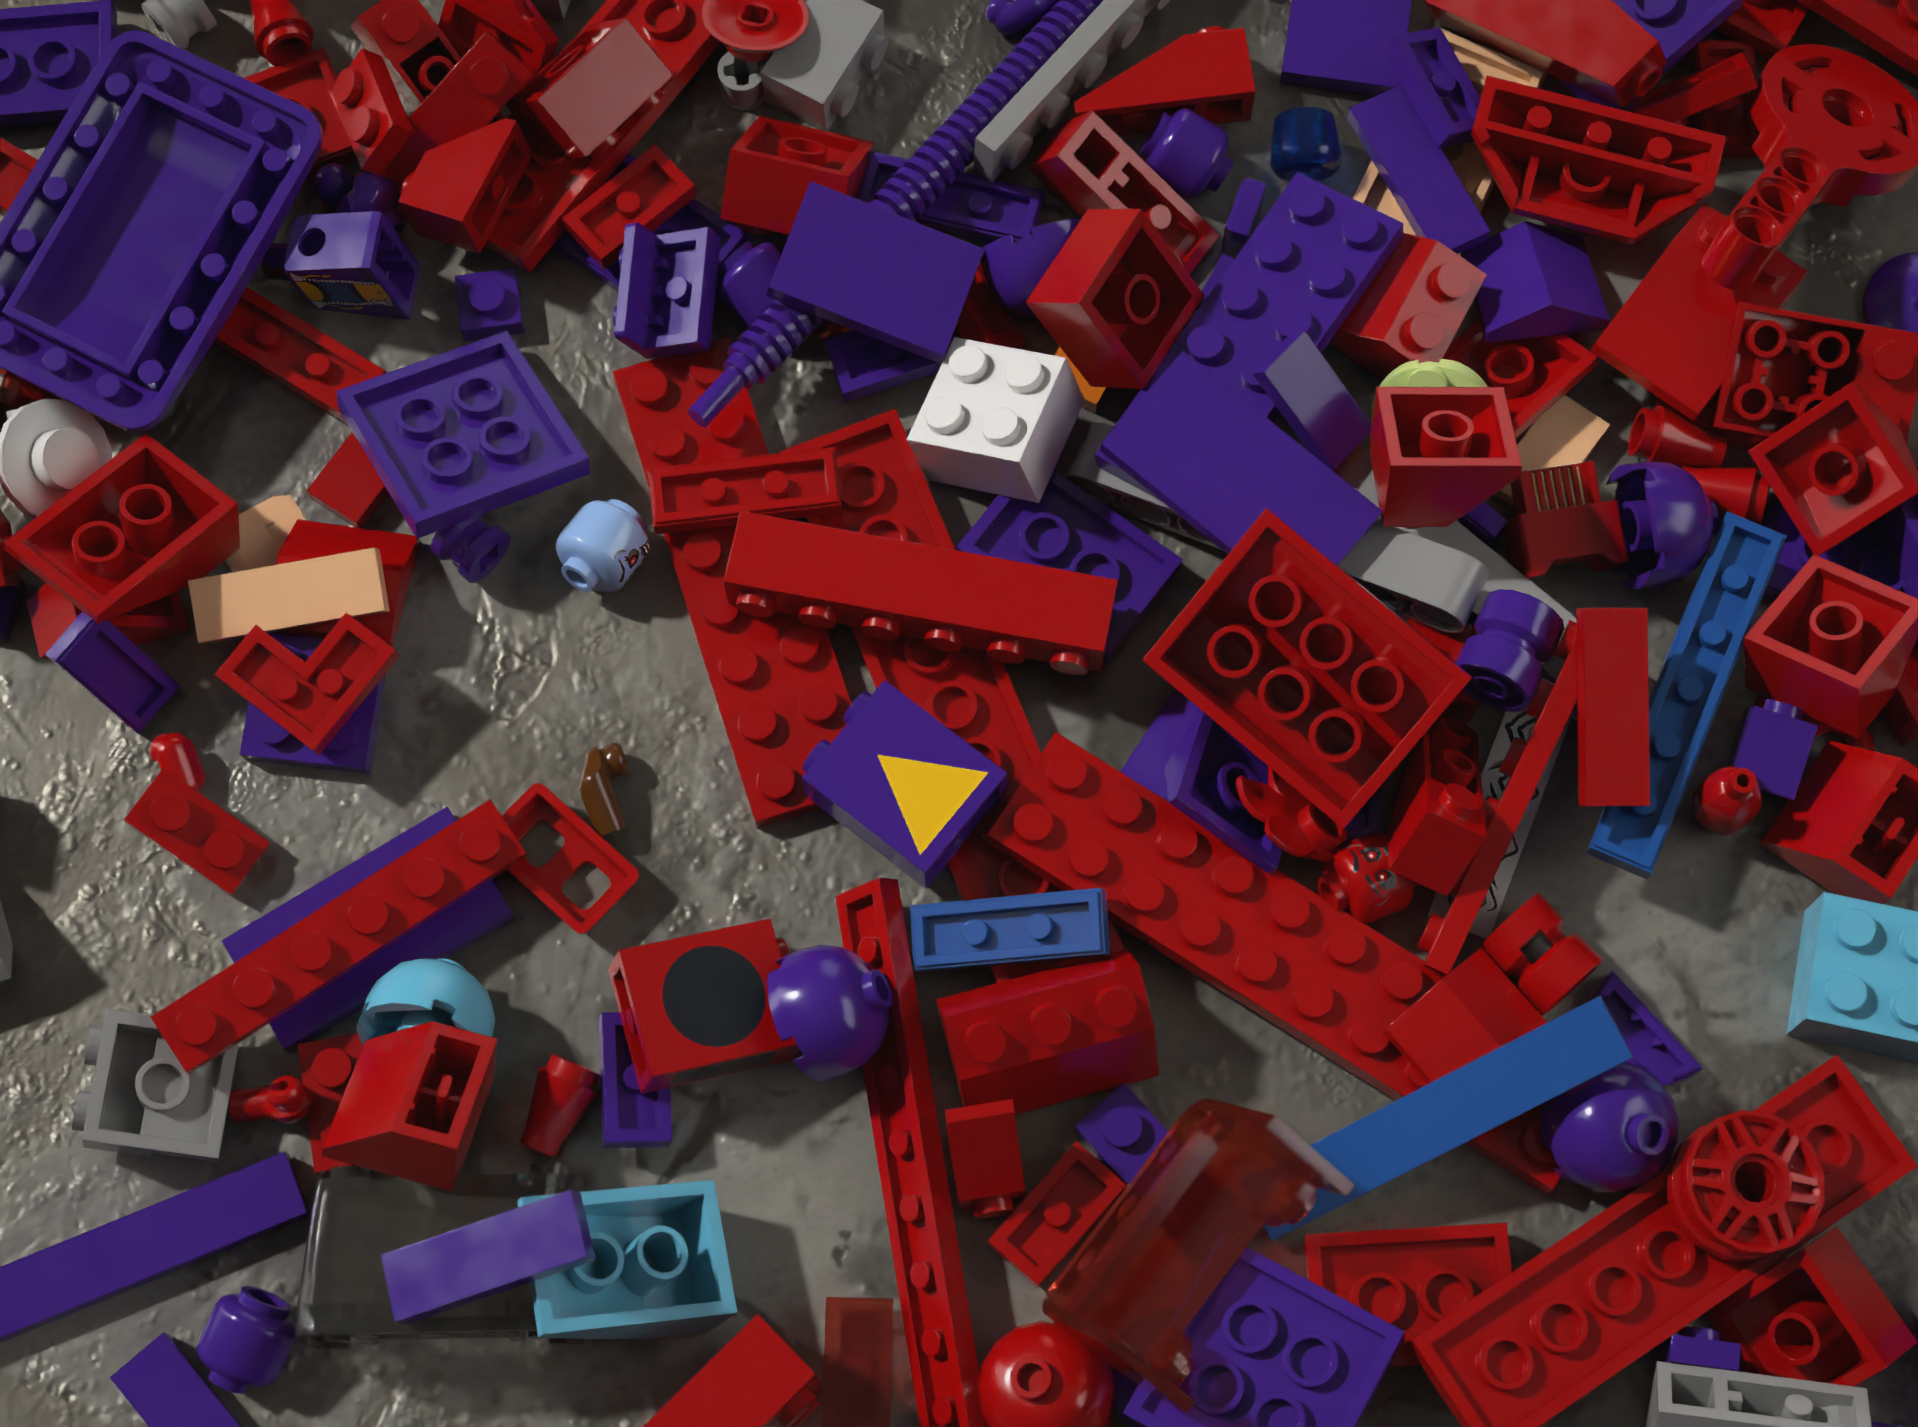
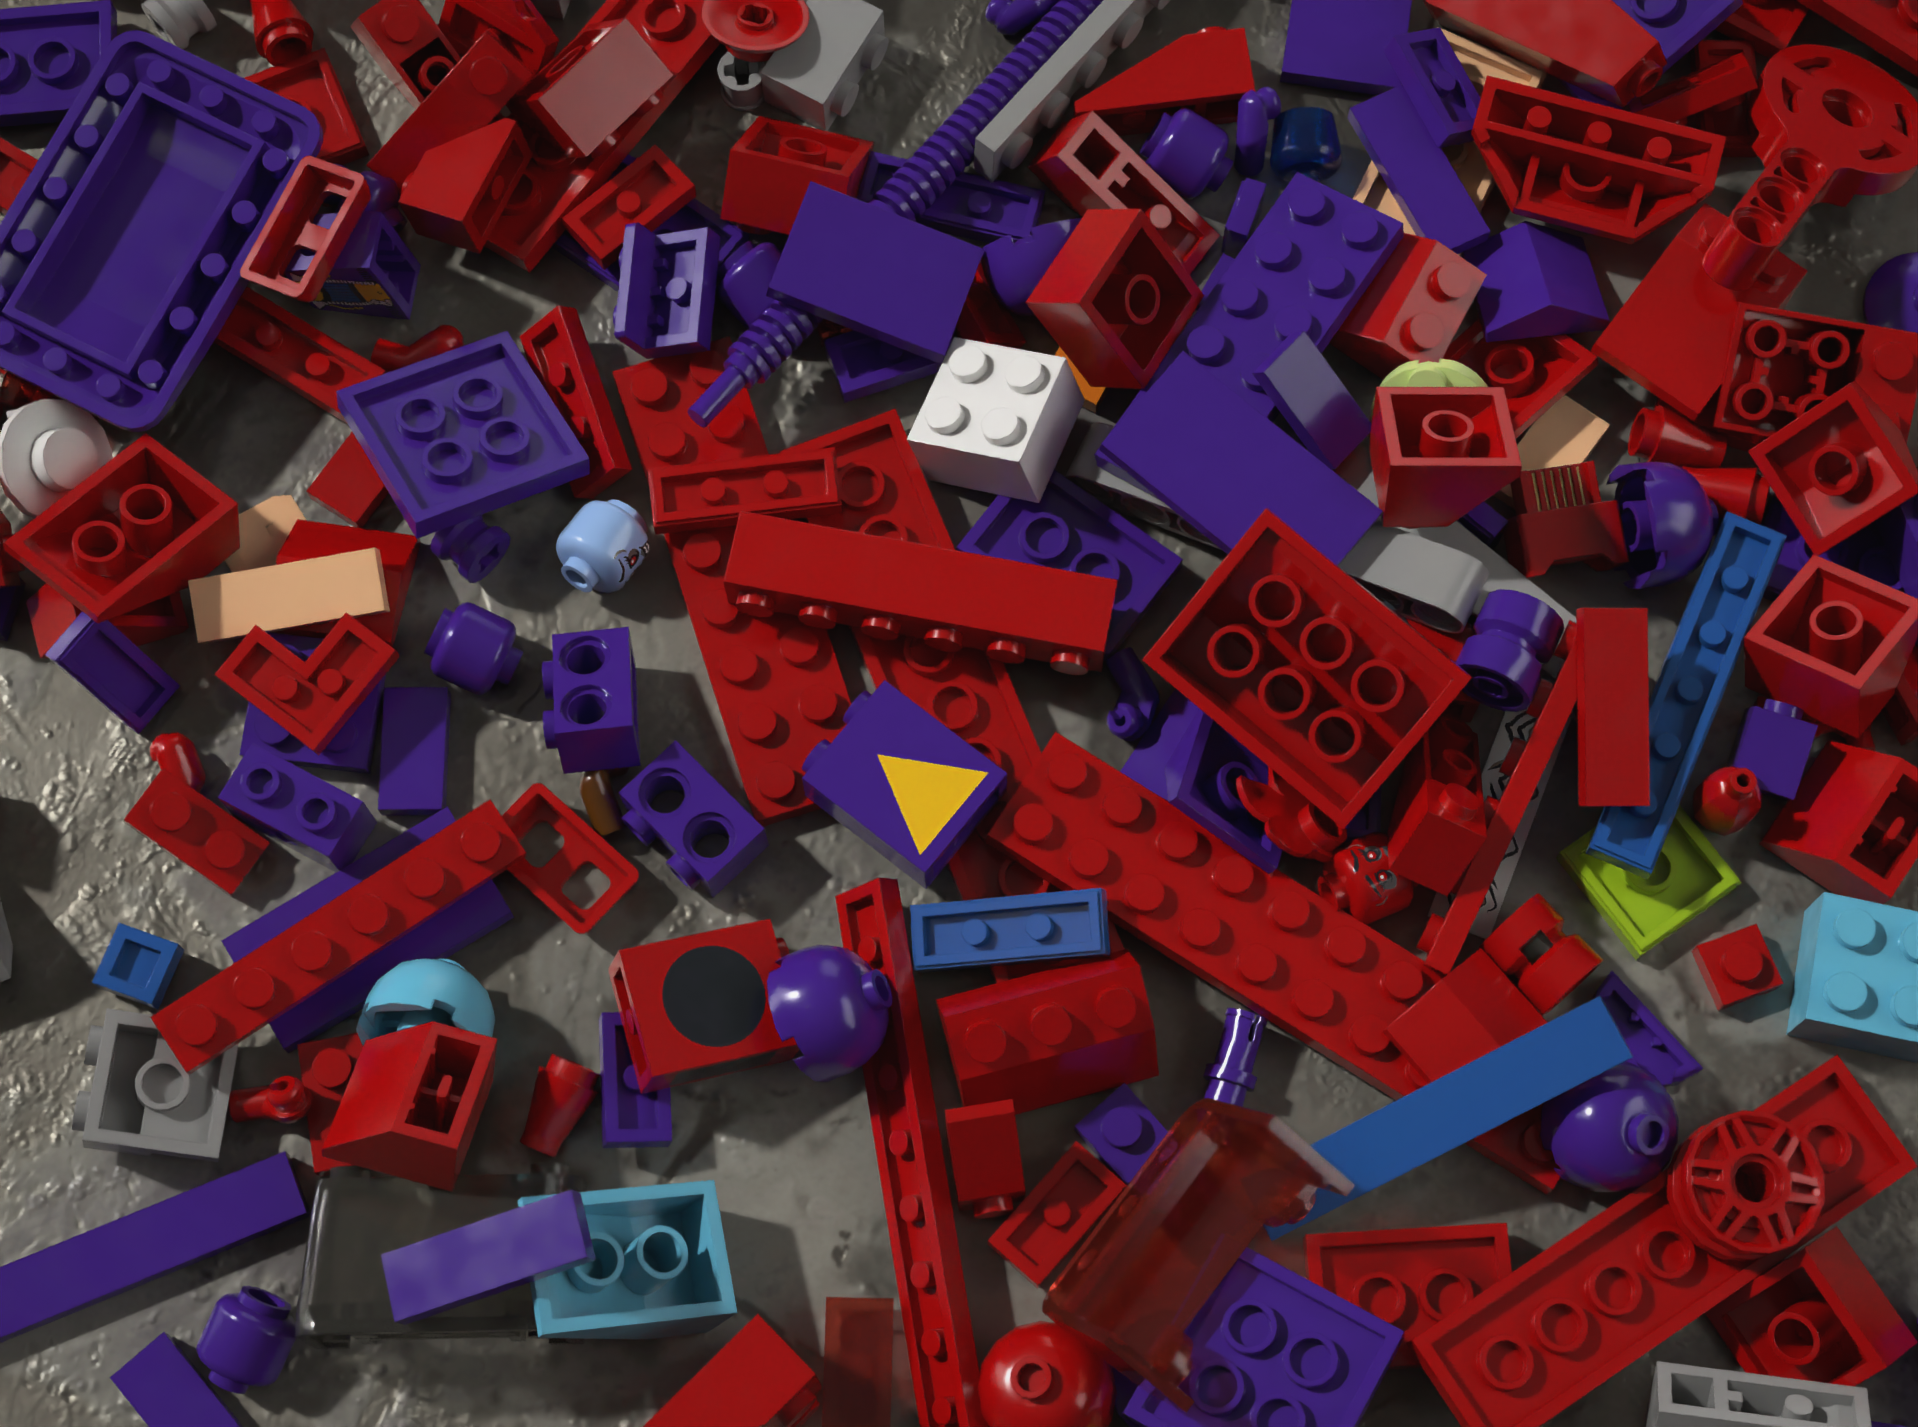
(138, 966): none -> blue plate
(292, 228): none -> red piece
(297, 809): none -> dark purple brick
(371, 112): red plate -> none
(394, 356): none -> red arm
(414, 750): none -> dark purple tile
(473, 648): none -> dark purple head
(489, 303): dark purple plate -> none
(567, 370): none -> red plate
(593, 700): none -> dark purple brick
(704, 811): none -> dark purple brick
(1137, 699): none -> dark purple arm
(1234, 1061): none -> dark purple pin
(1252, 129): none -> dark purple arm
(1647, 911): none -> lime tile
(1700, 1348): dark purple plate -> none
(1737, 967): none -> red plate

